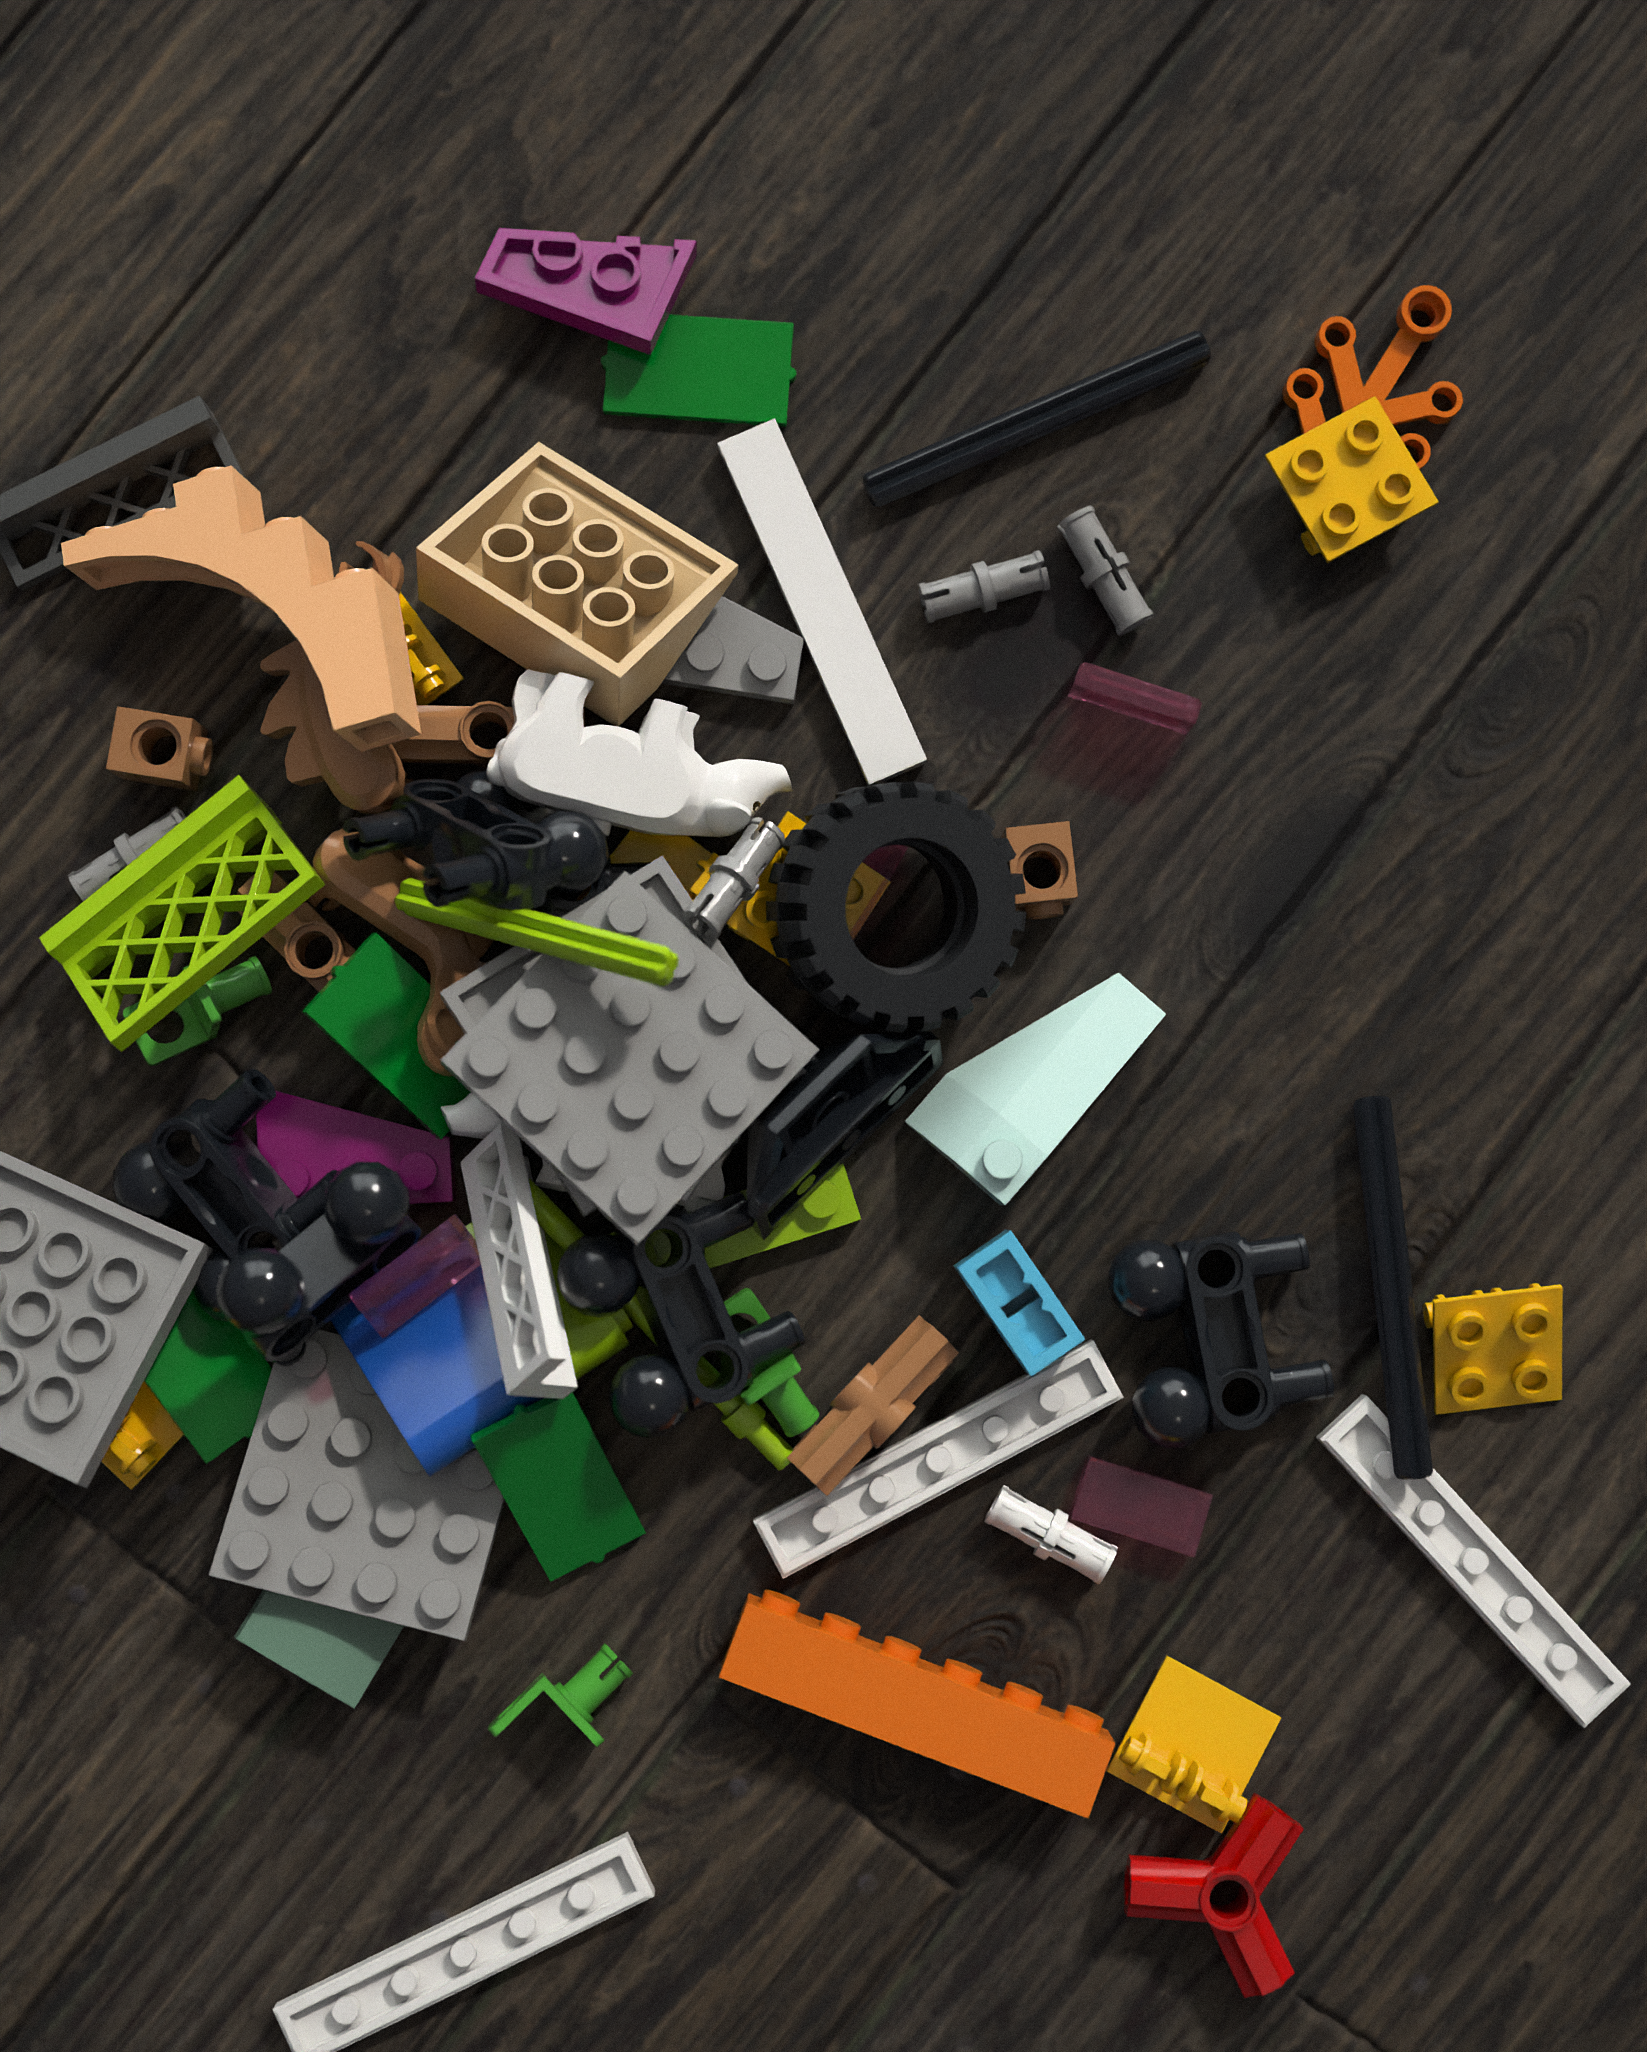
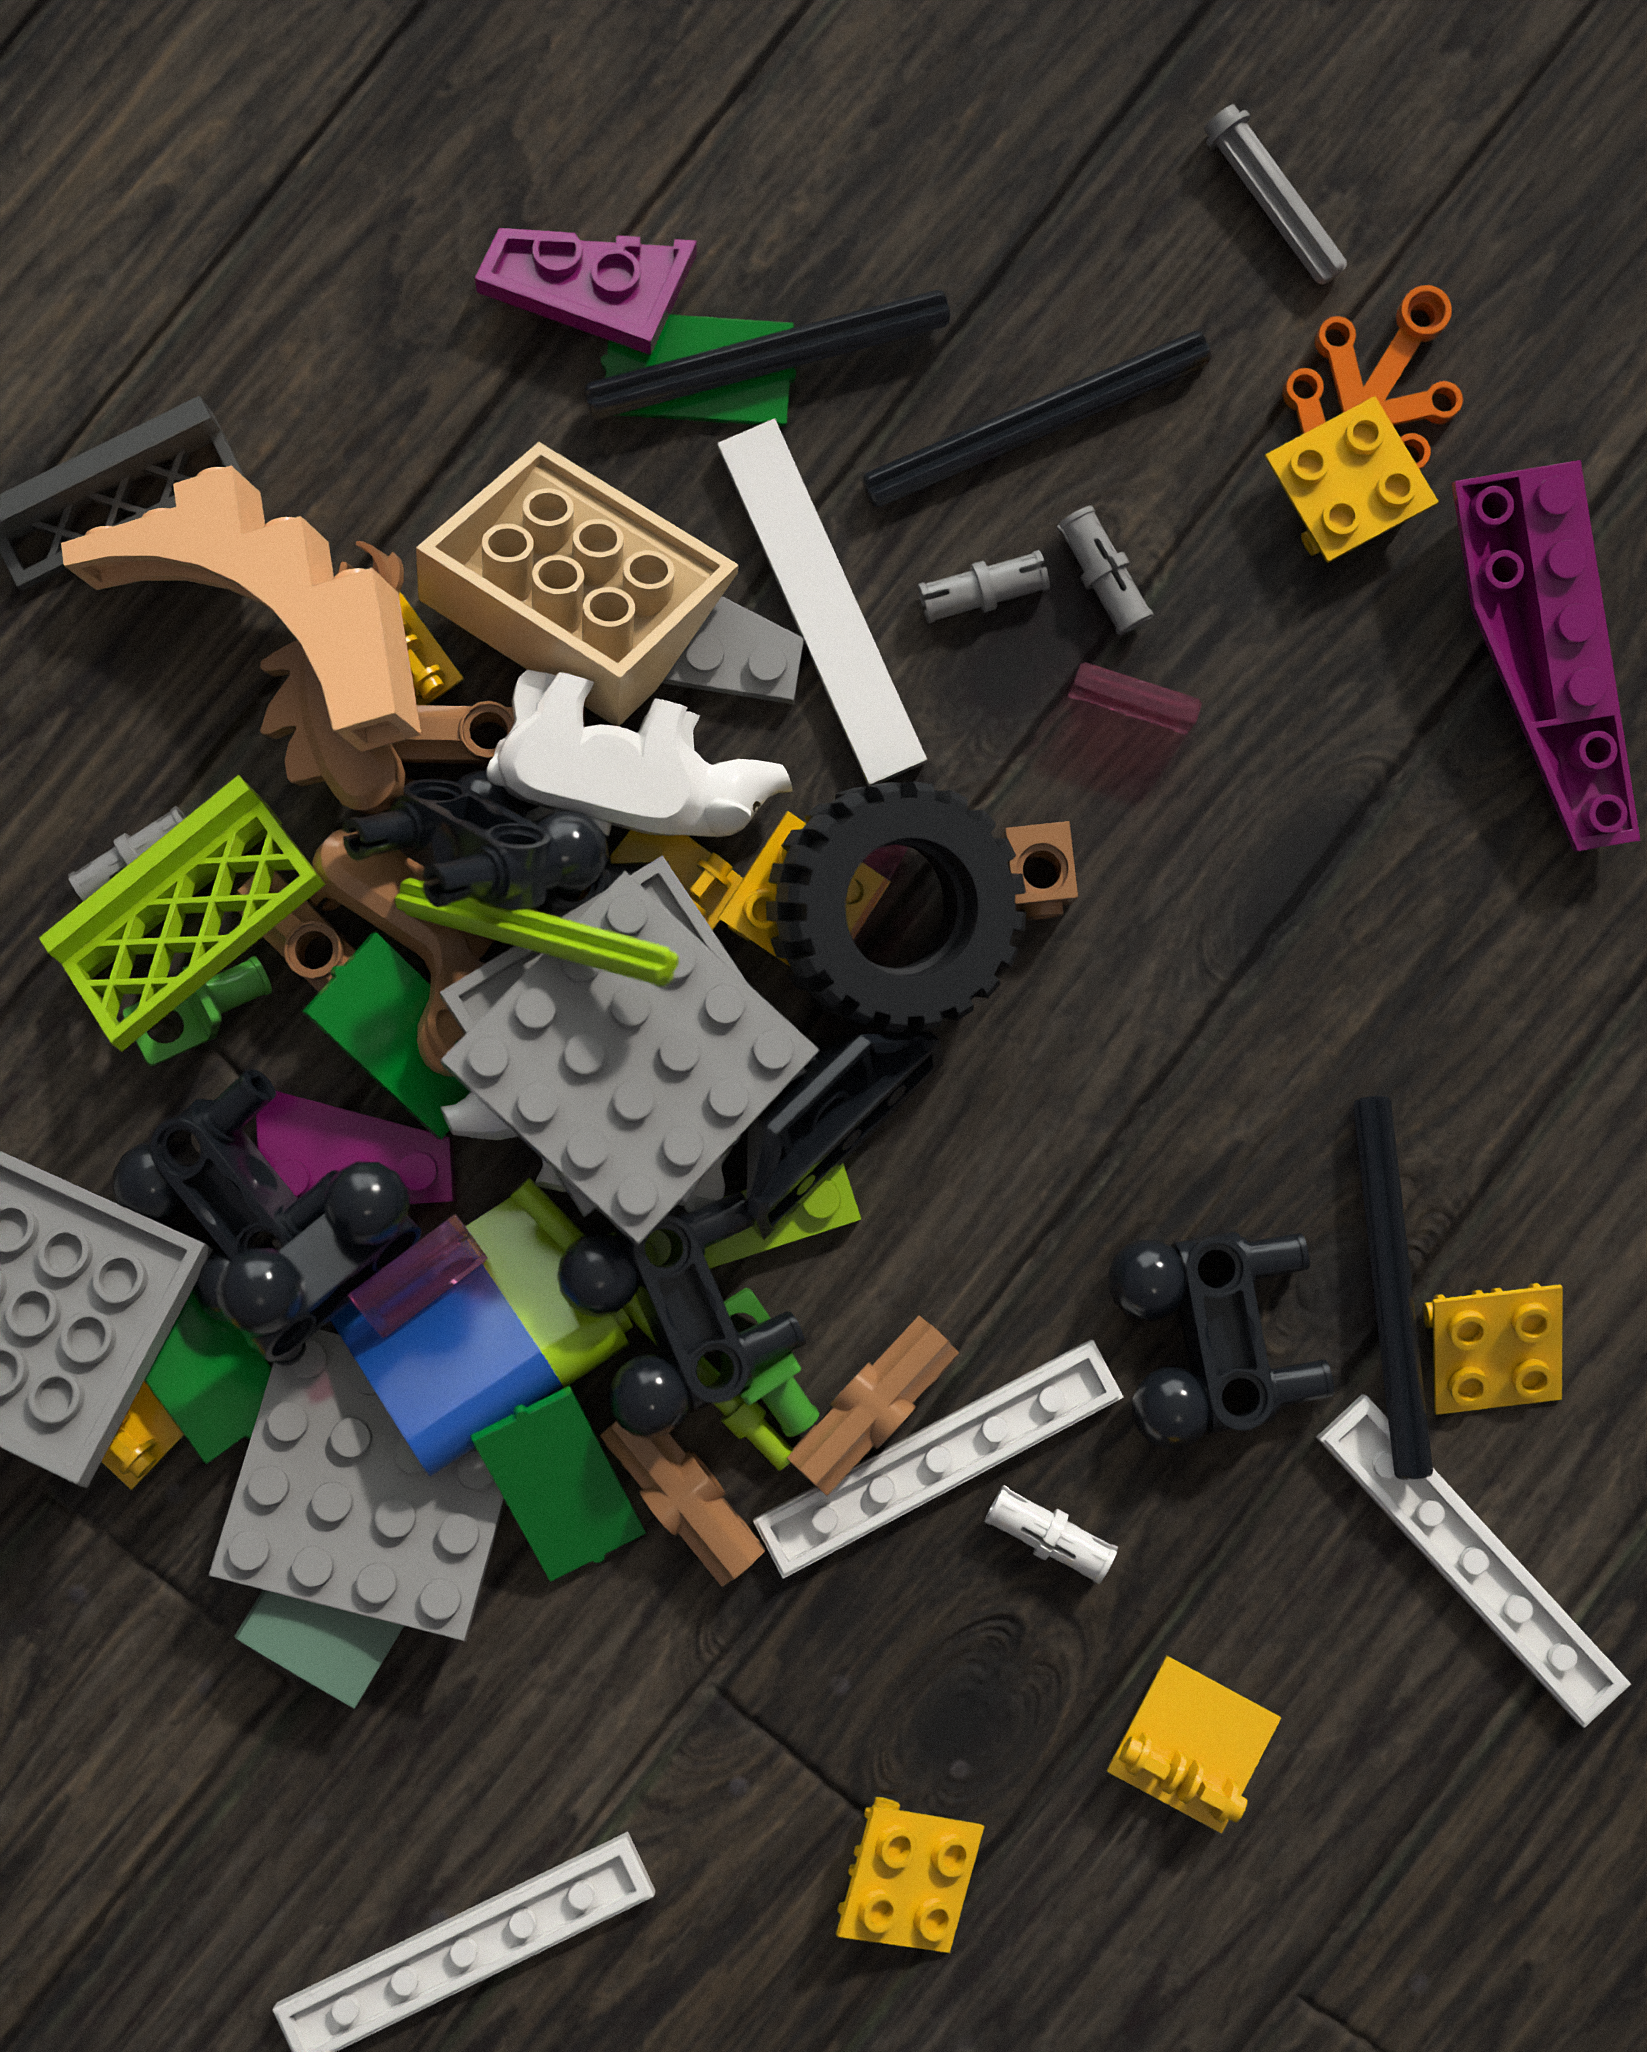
(133, 742): medium nougat brick -> none
(517, 1269): white fence -> none
(576, 1698): bright green bracket -> none
(687, 1501): none -> medium nougat piece
(733, 878): light grey pin -> none
(767, 354): none -> black axle
(909, 1878): none -> yellow hinge
(918, 1703): orange brick -> none
(1019, 1302): medium azure brick -> none
(1025, 1093): light aqua wedge -> none
(1141, 1505): clear pink tile -> none
(1242, 1929): red piece -> none
(1274, 193): none -> light grey axle
(1547, 633): none -> magenta wedge

